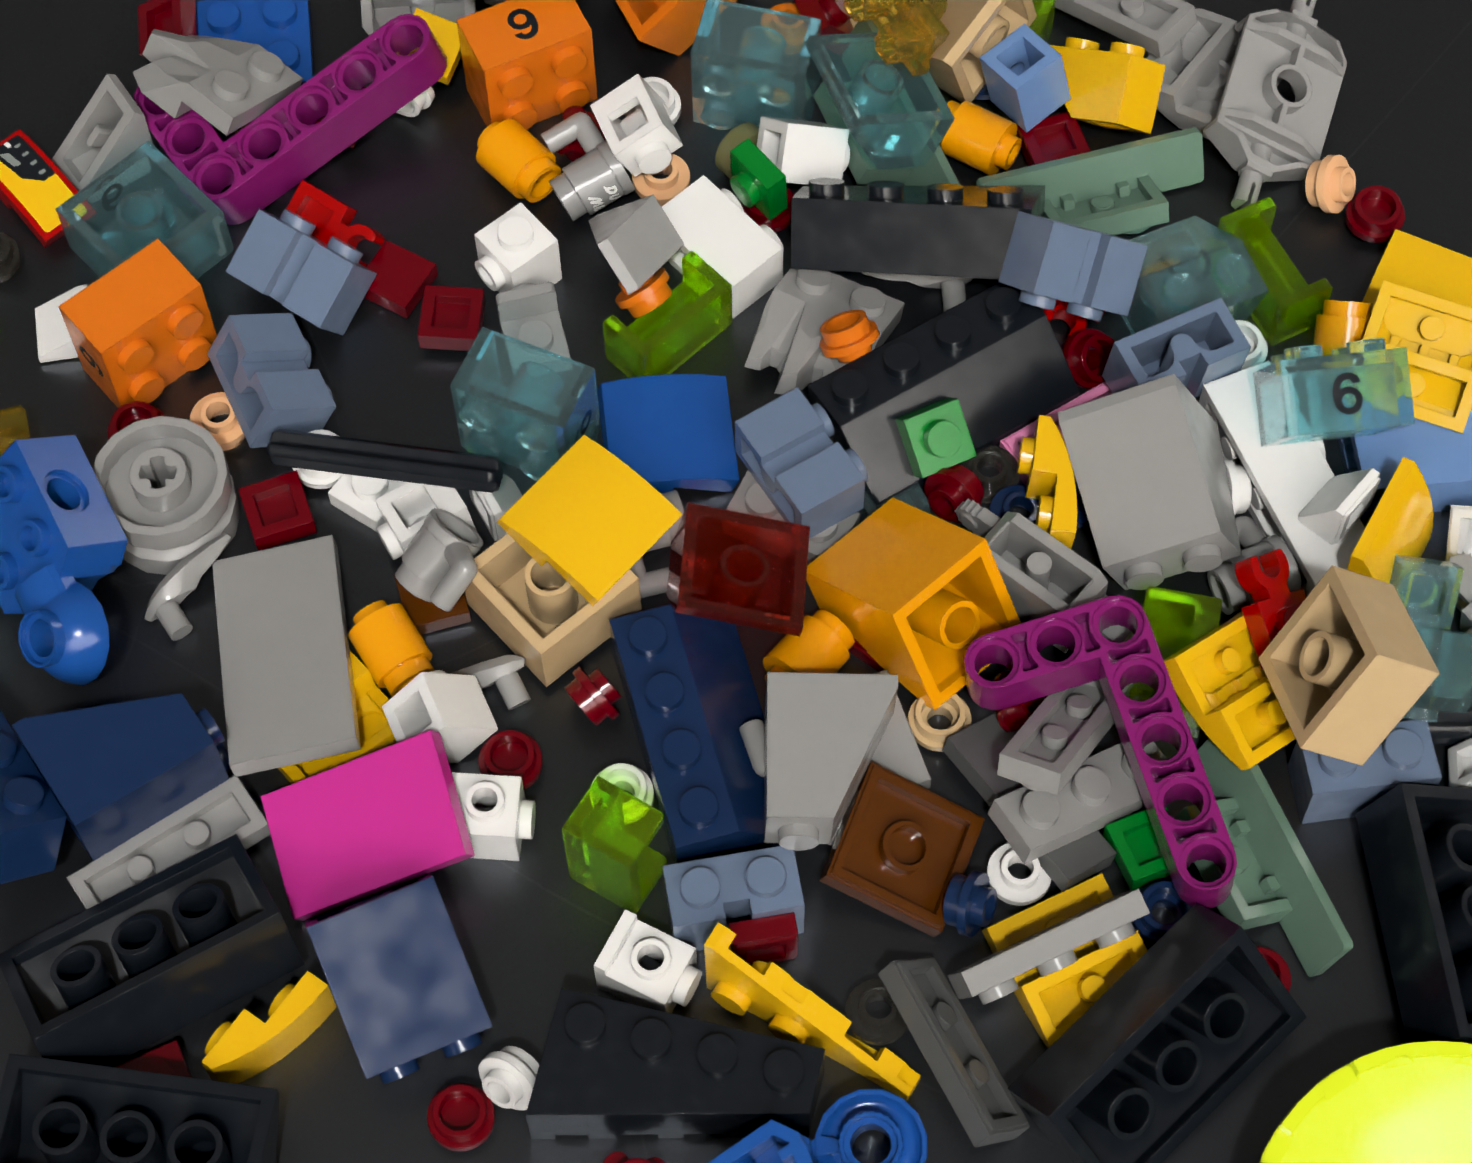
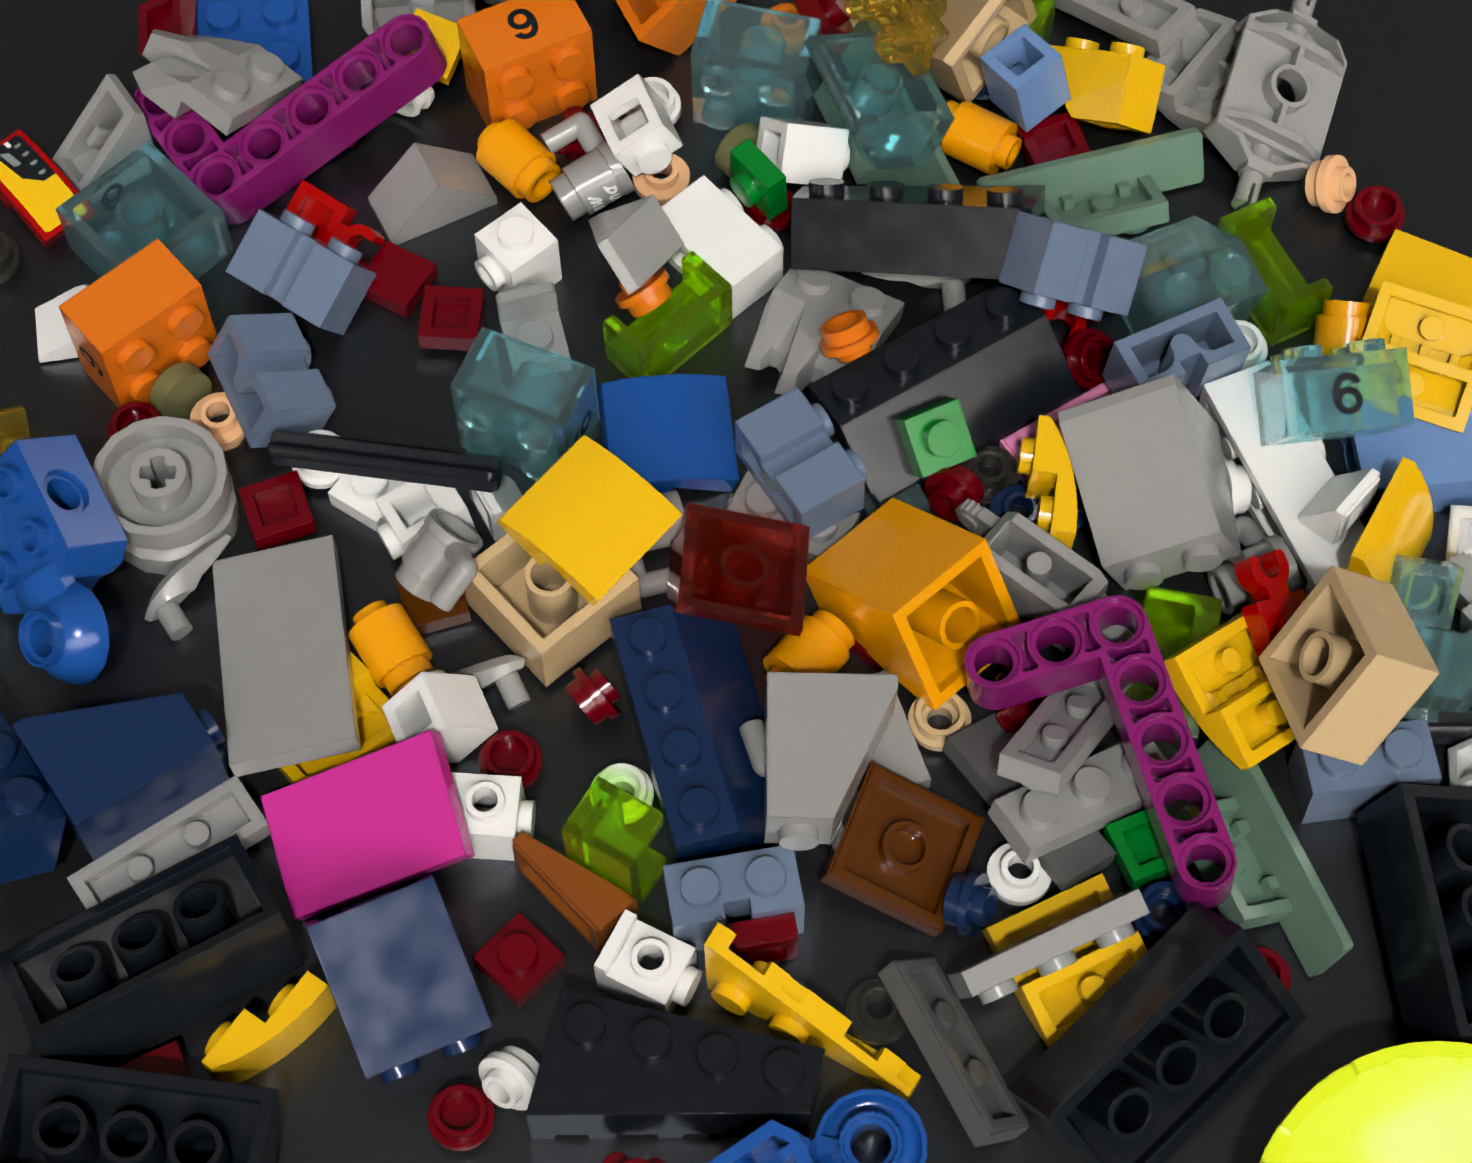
(179, 390): none -> olive tile
(429, 191): none -> light grey slope
(519, 960): none -> dark red plate
(575, 892): none -> dark orange slope

